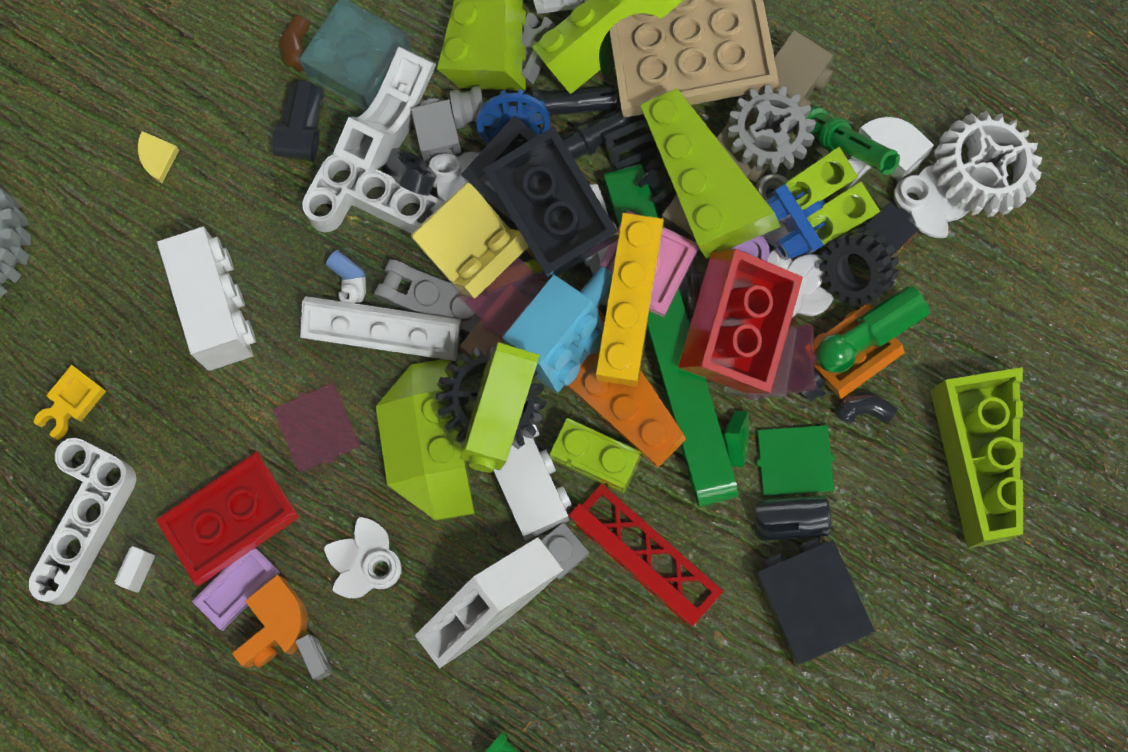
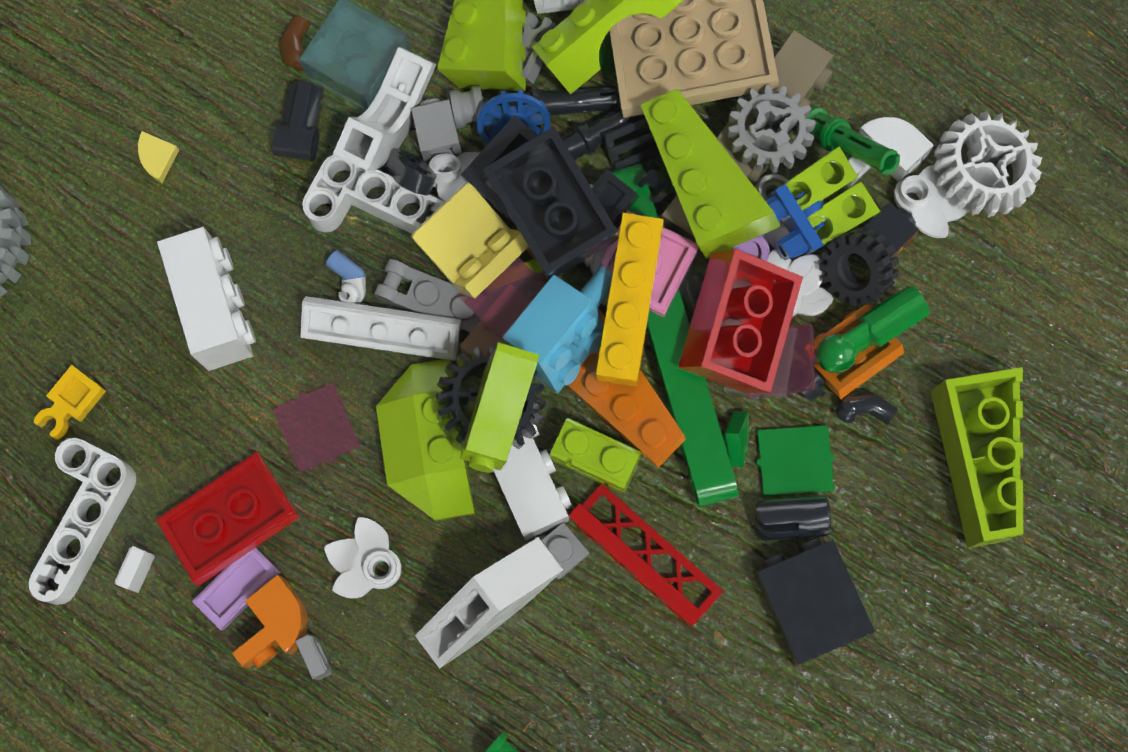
(614, 195): none -> black plate

